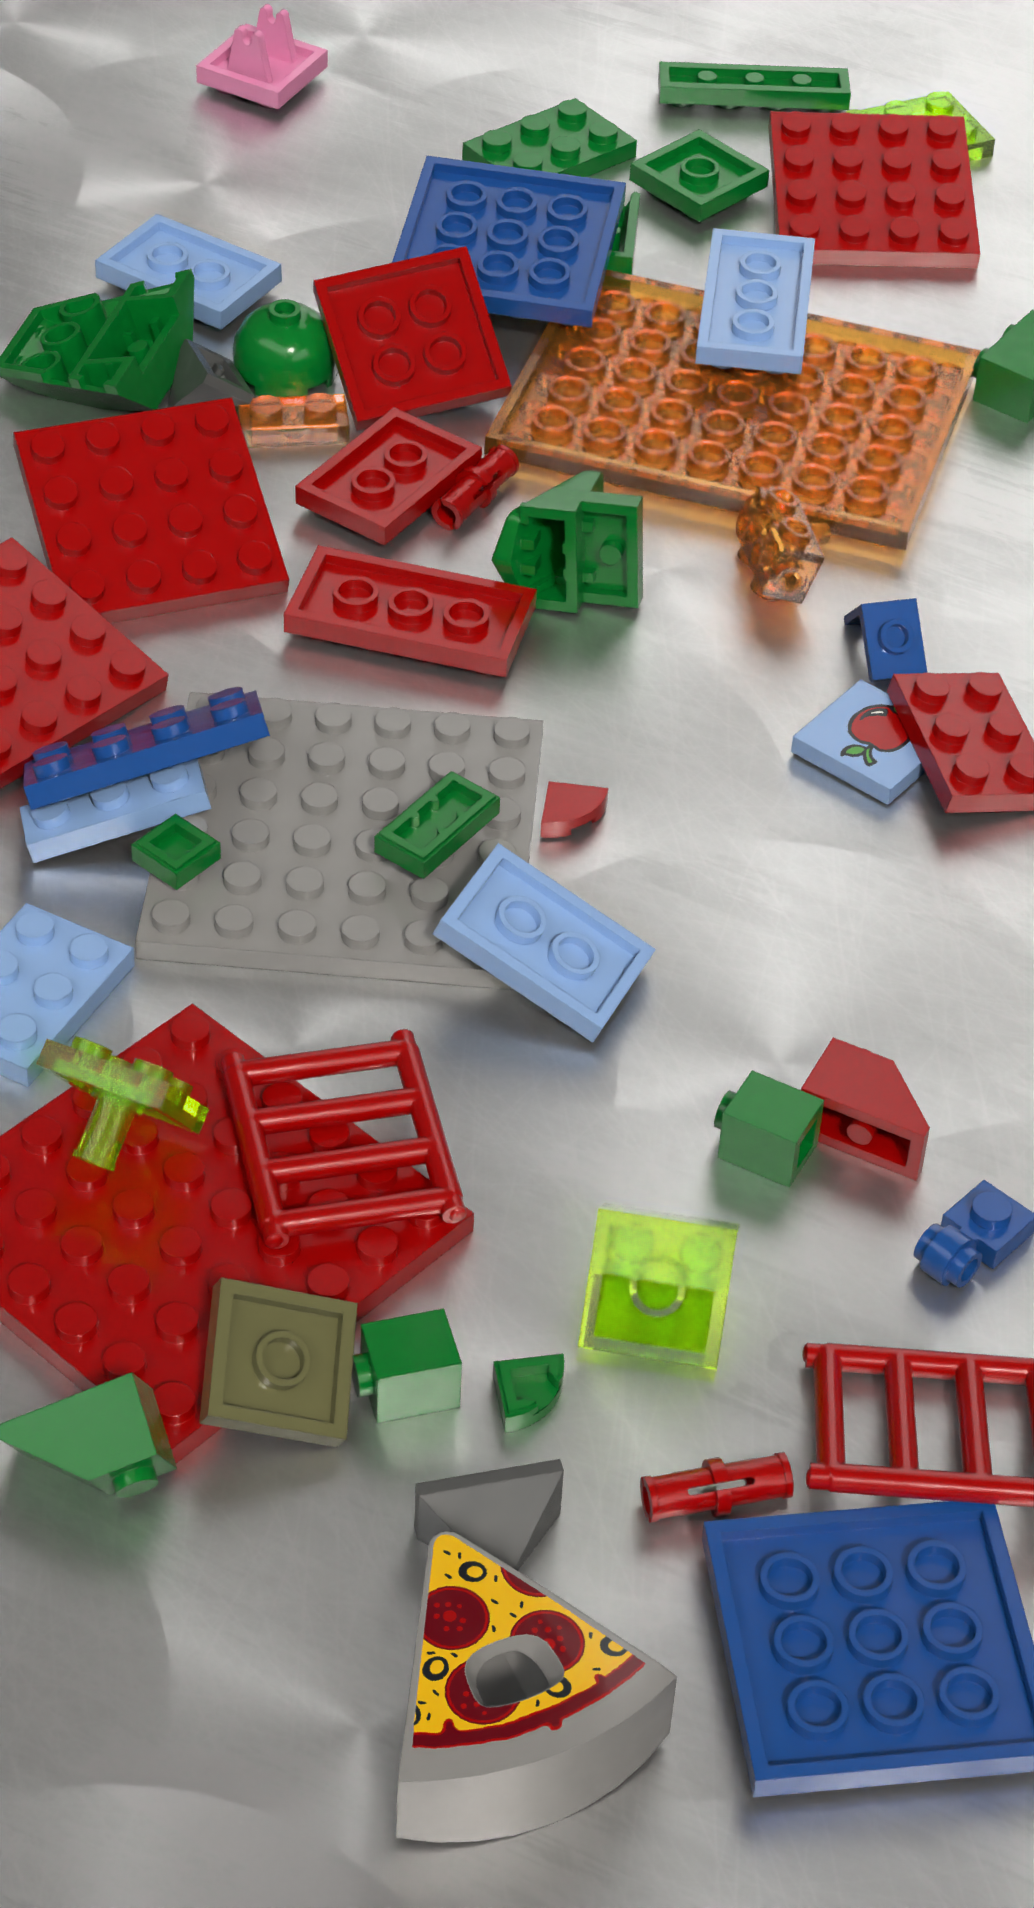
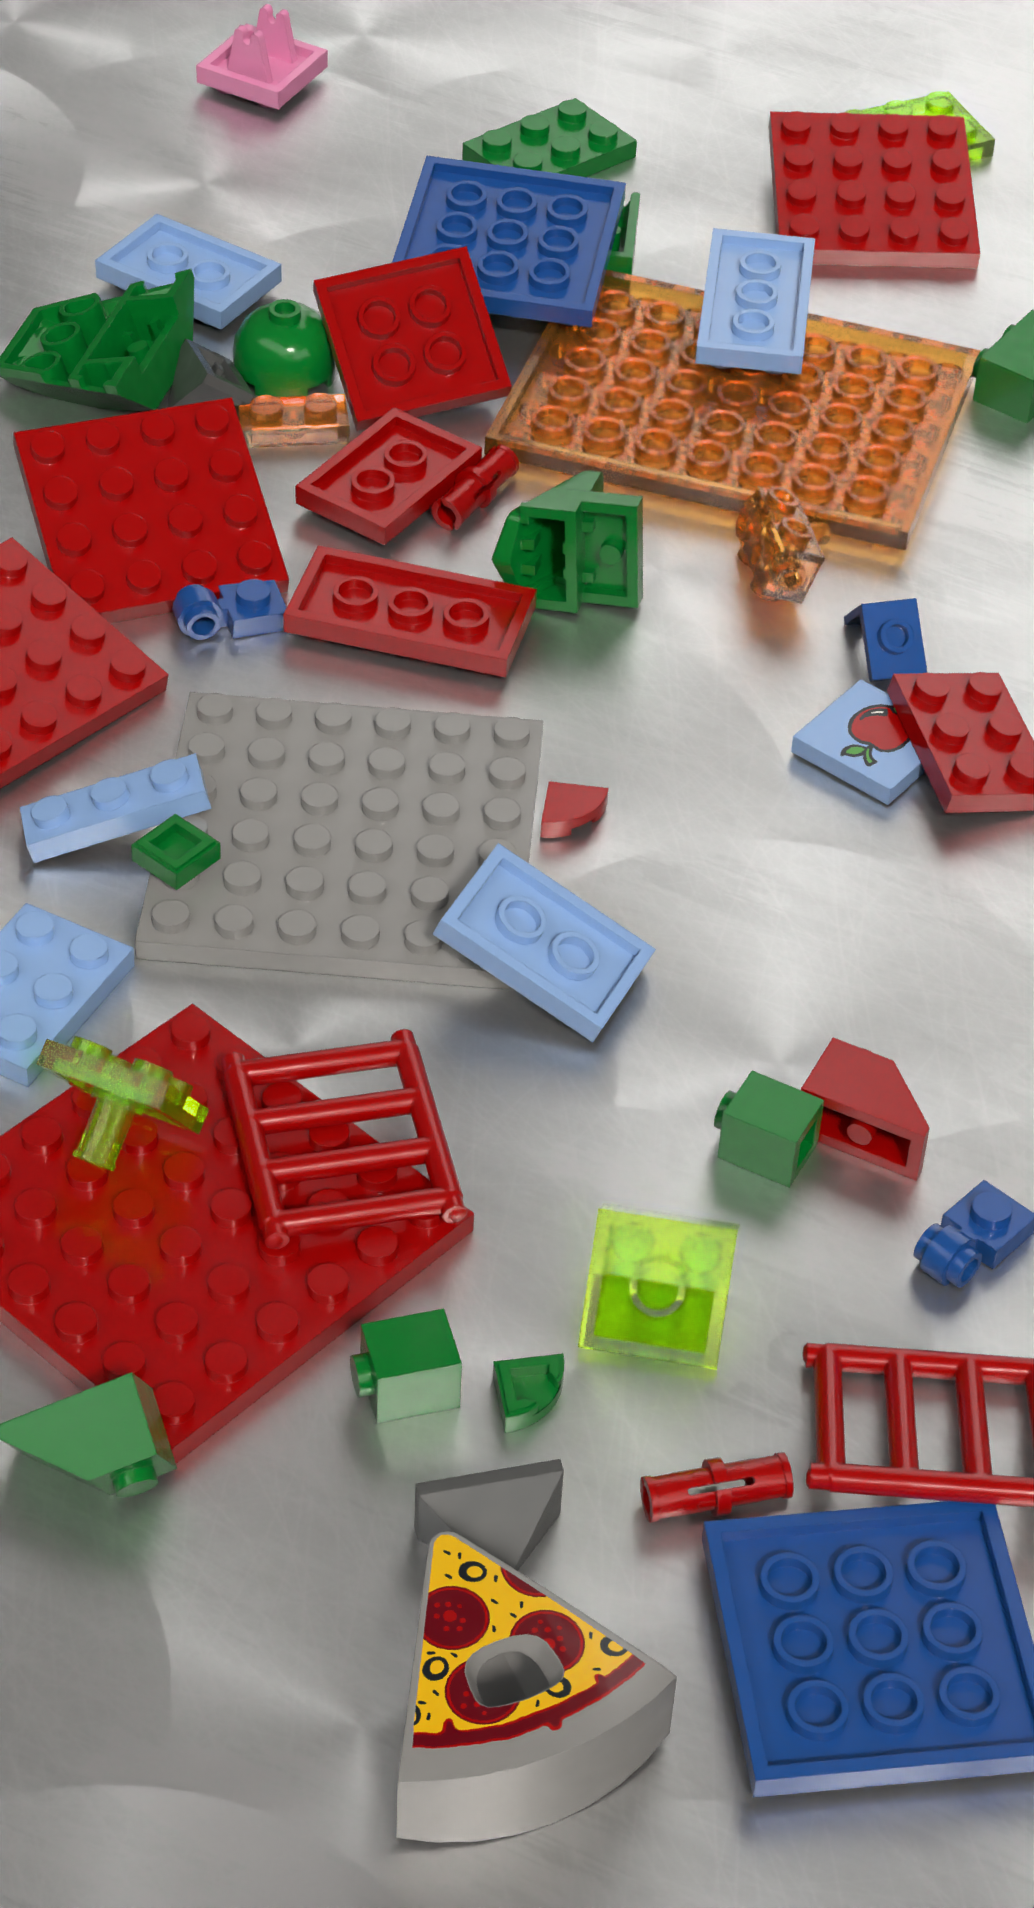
(127, 754): blue plate -> none
(244, 607): none -> blue plate
(278, 1363): olive plate -> none
(437, 824): green plate -> none
(699, 175): green plate -> none
(754, 86): green plate -> none

